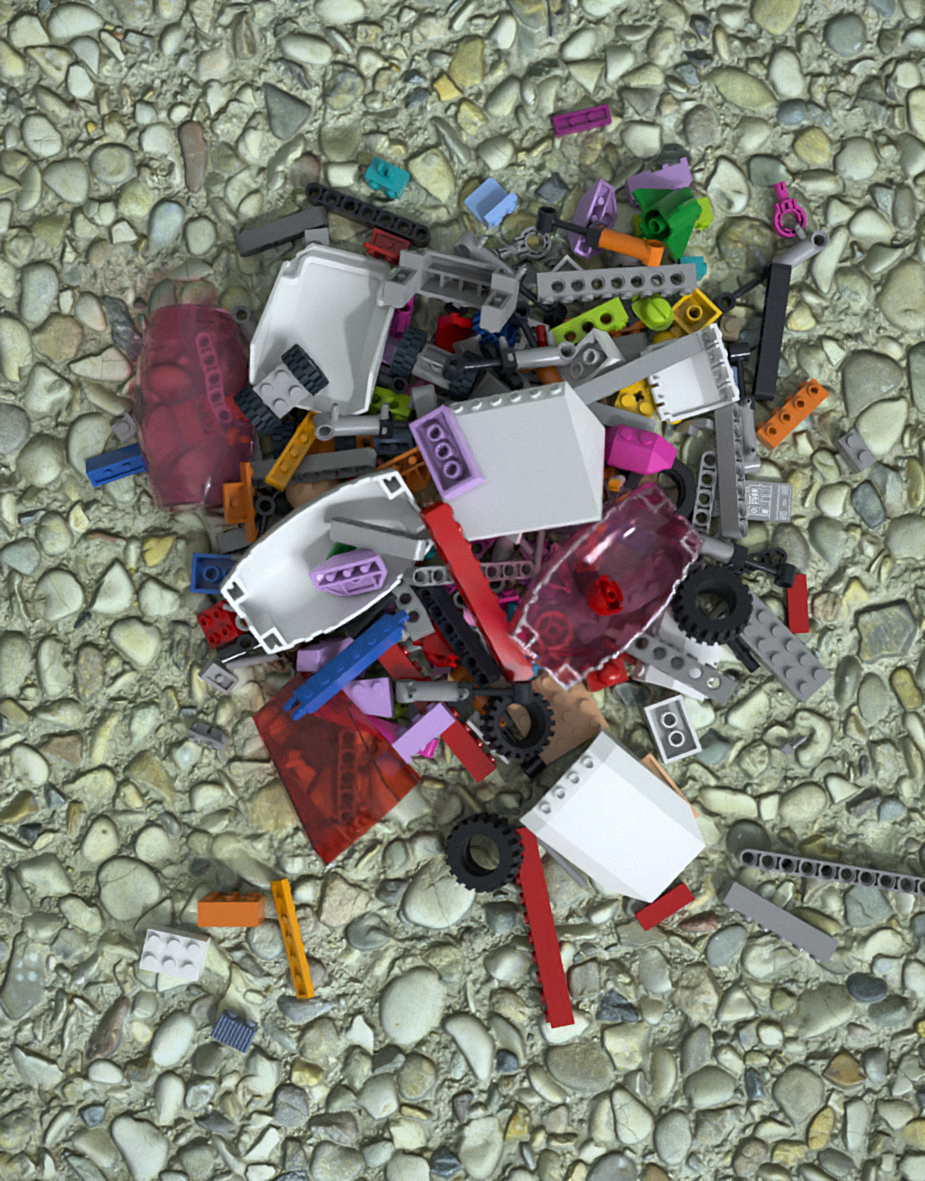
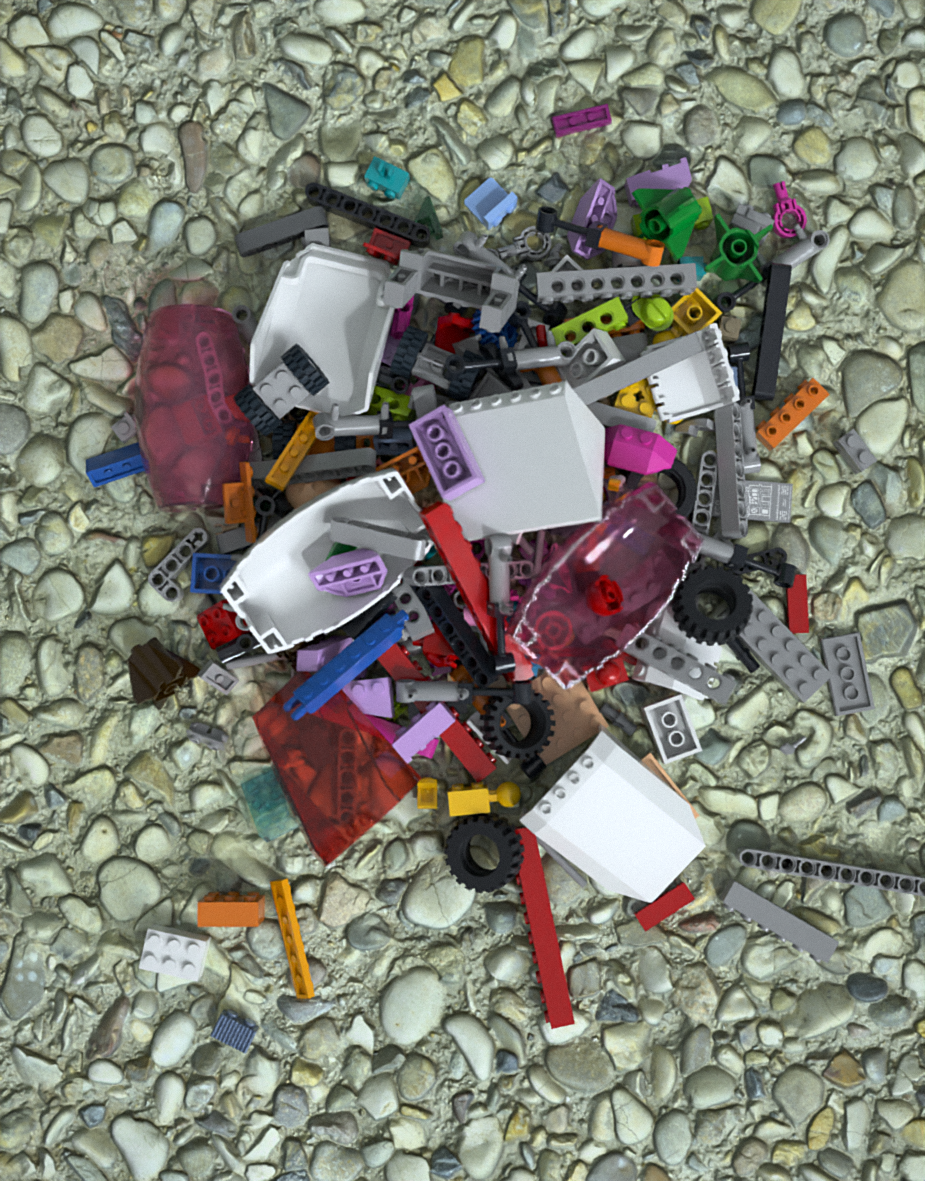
(157, 672): none -> dark brown brick
(182, 562): none -> light grey beam
(268, 806): none -> clear light blue slope
(427, 793): none -> yellow bracket
(428, 215): none -> clear green slope
(476, 798): none -> yellow brick
(499, 606): none -> light grey piece
(617, 718): none -> dark grey pin
(735, 252): none -> green brick
(747, 218): none -> light grey brick
(850, 681): none -> light grey tile

